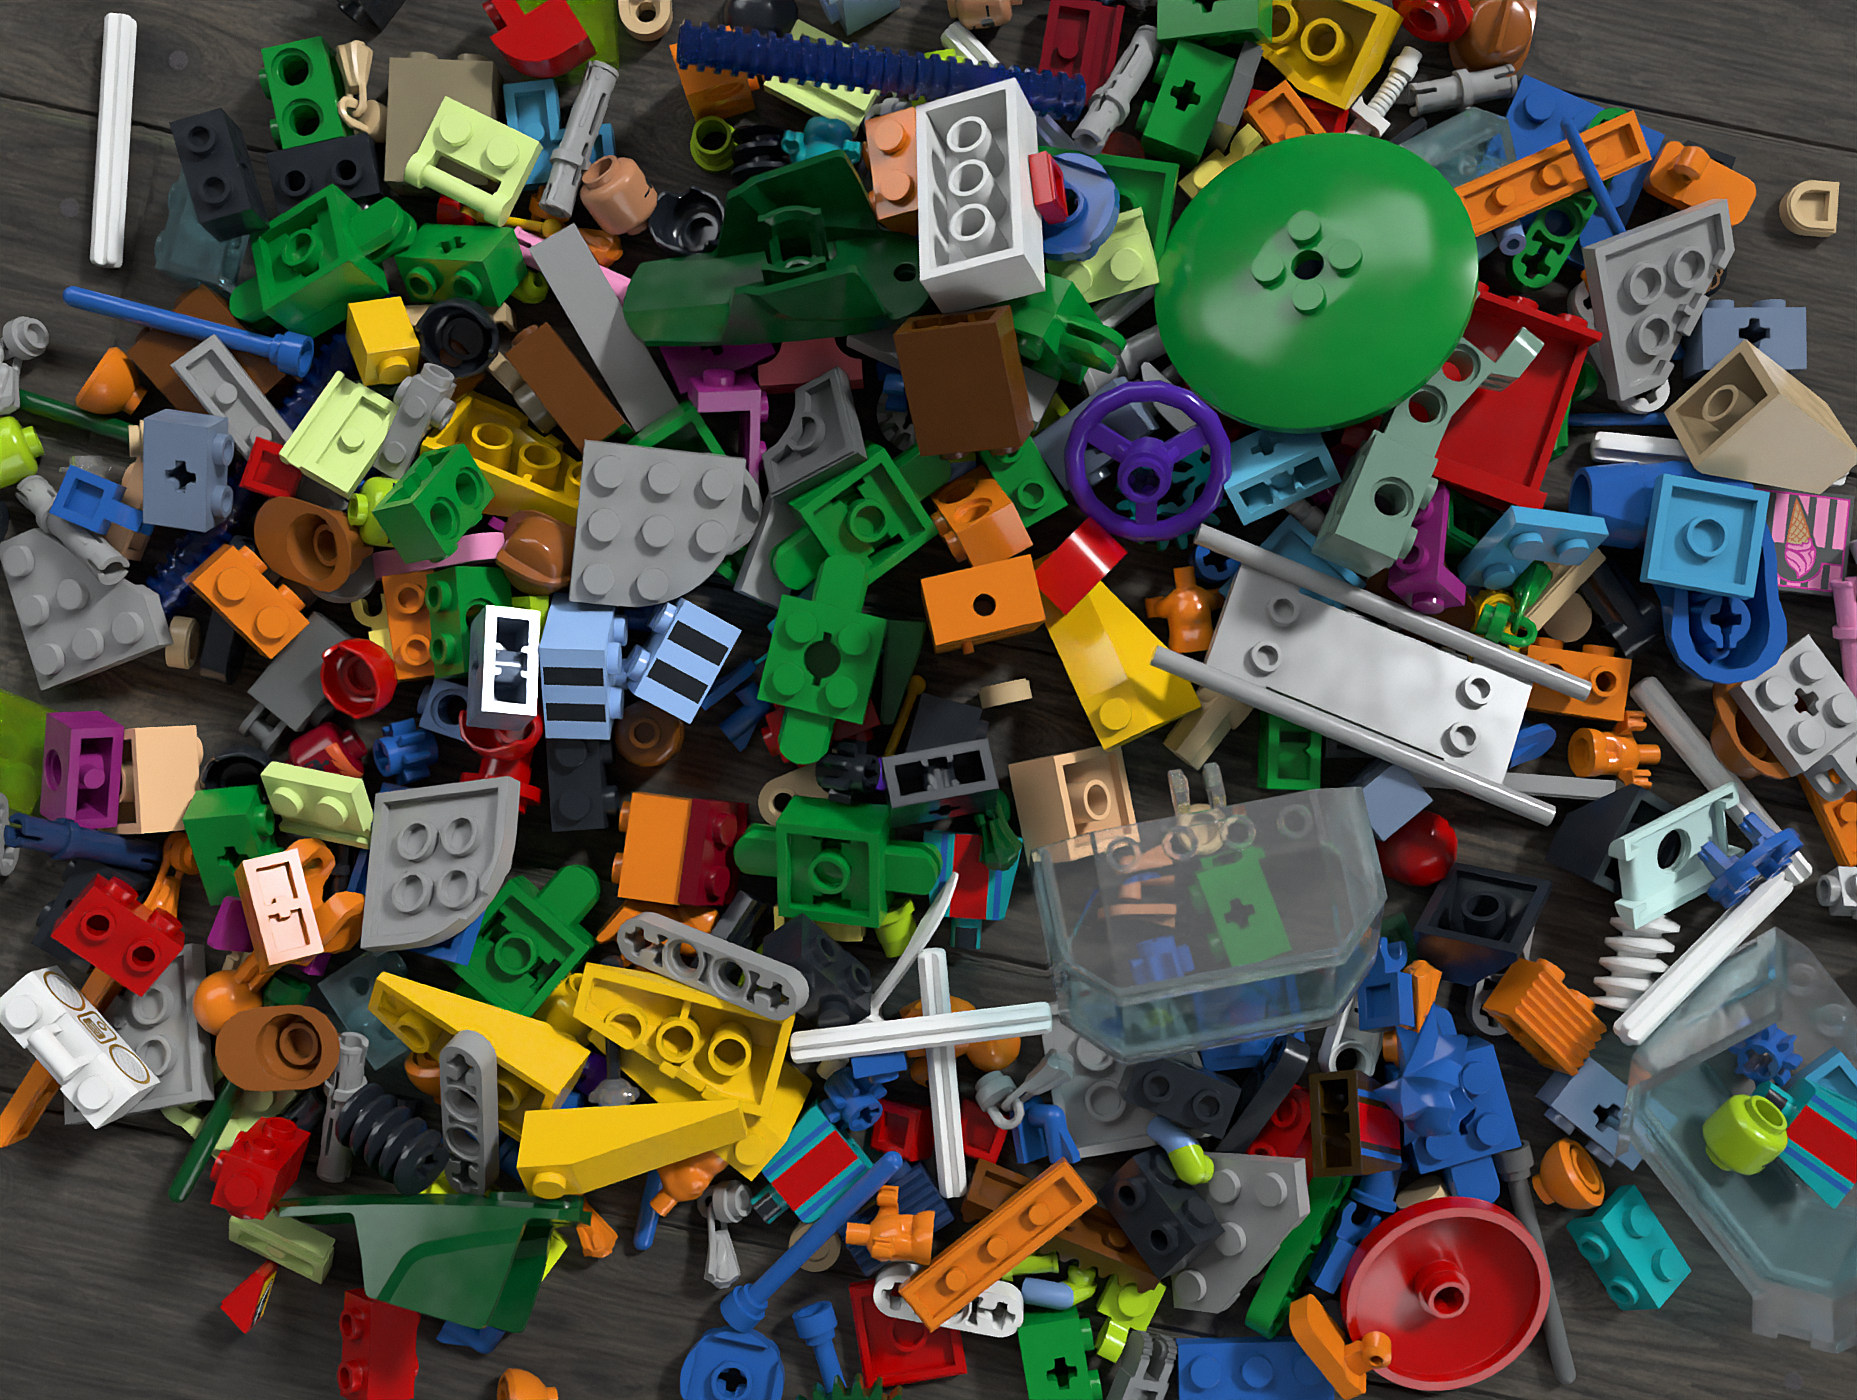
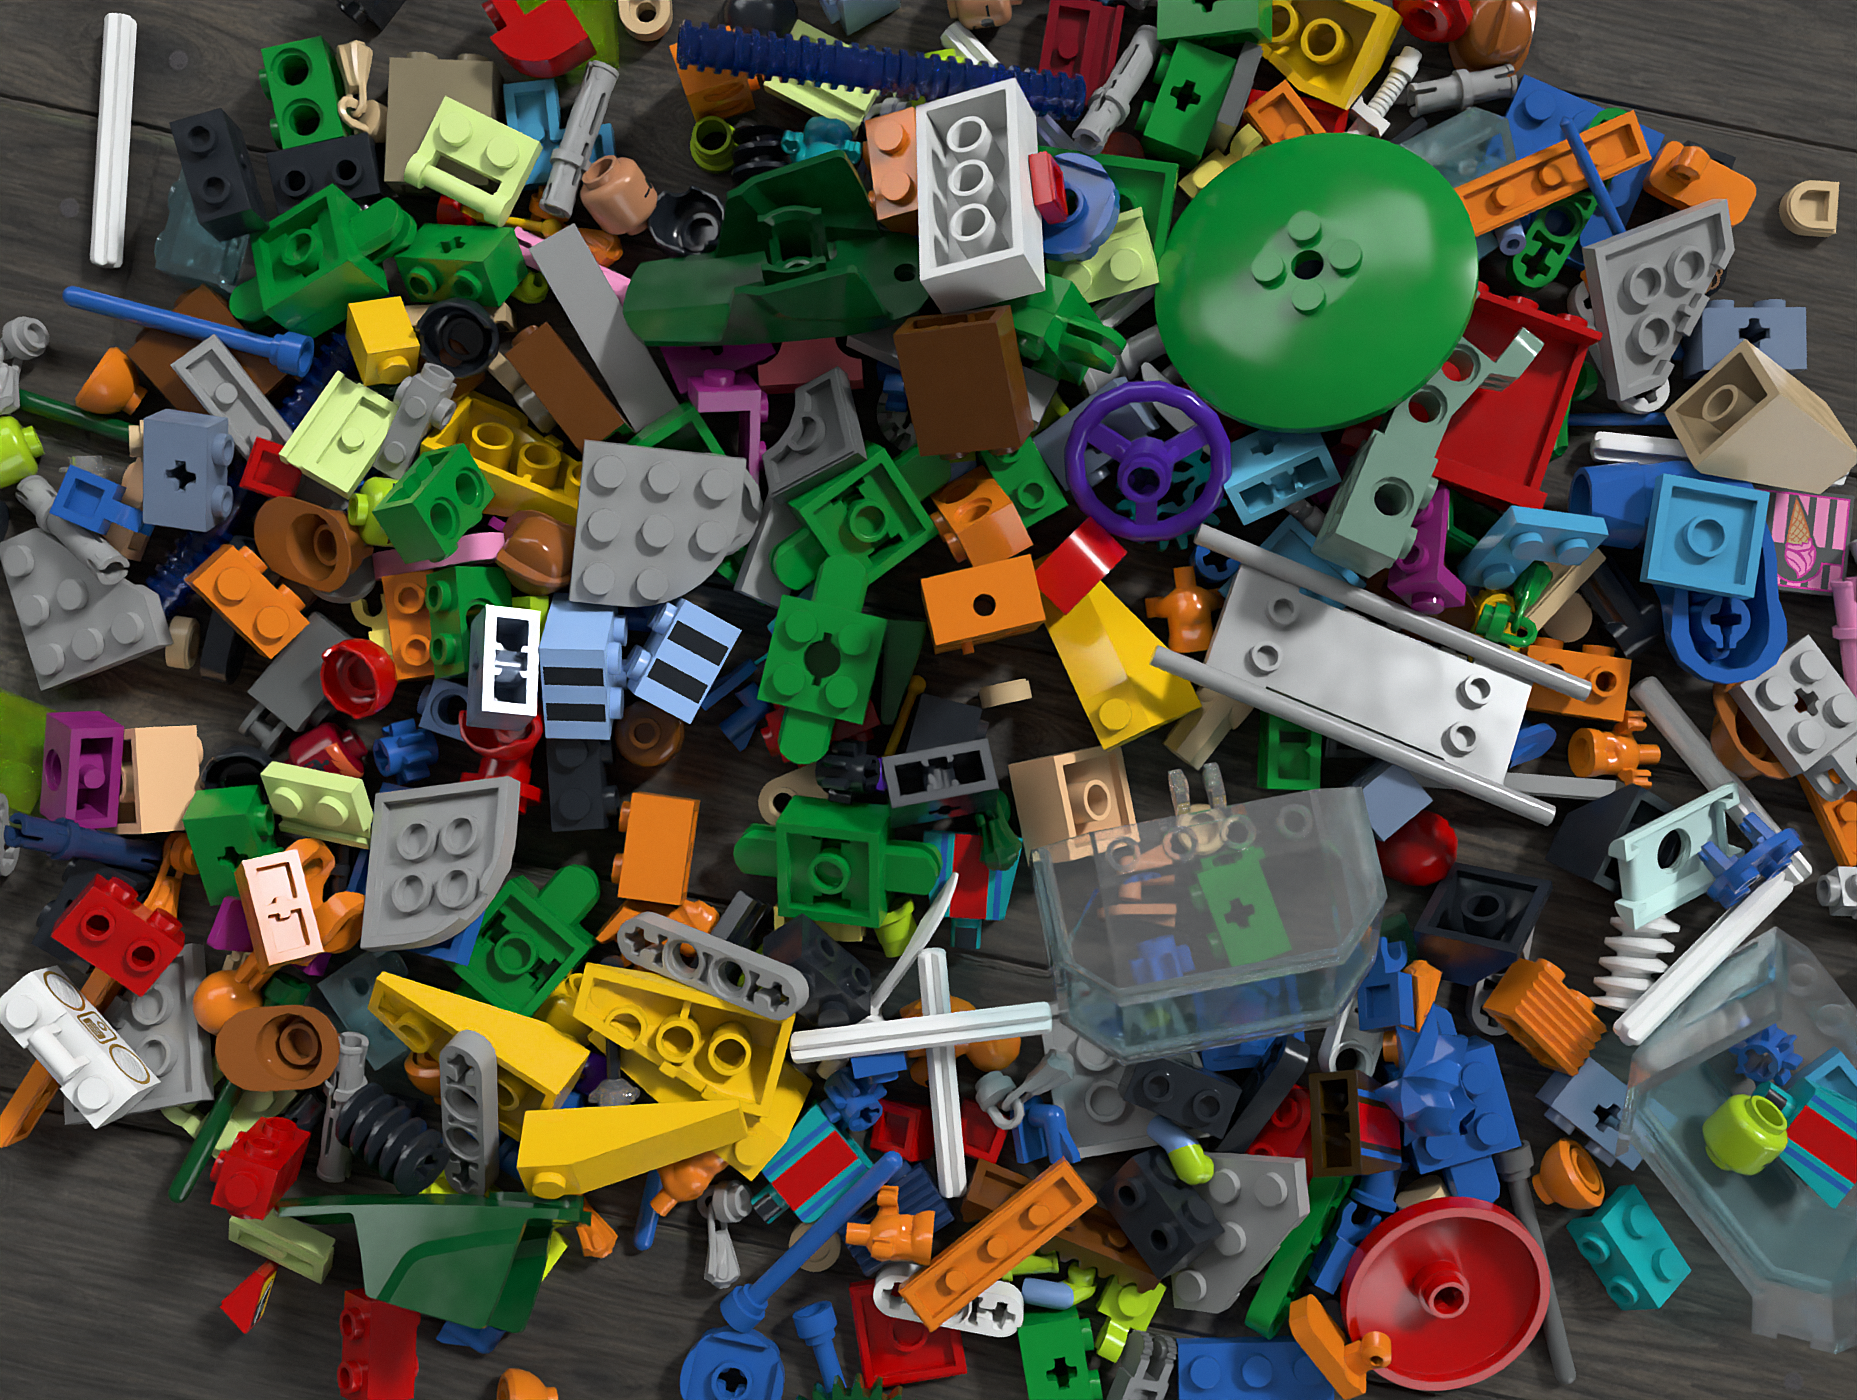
(709, 863): dark red plate -> none

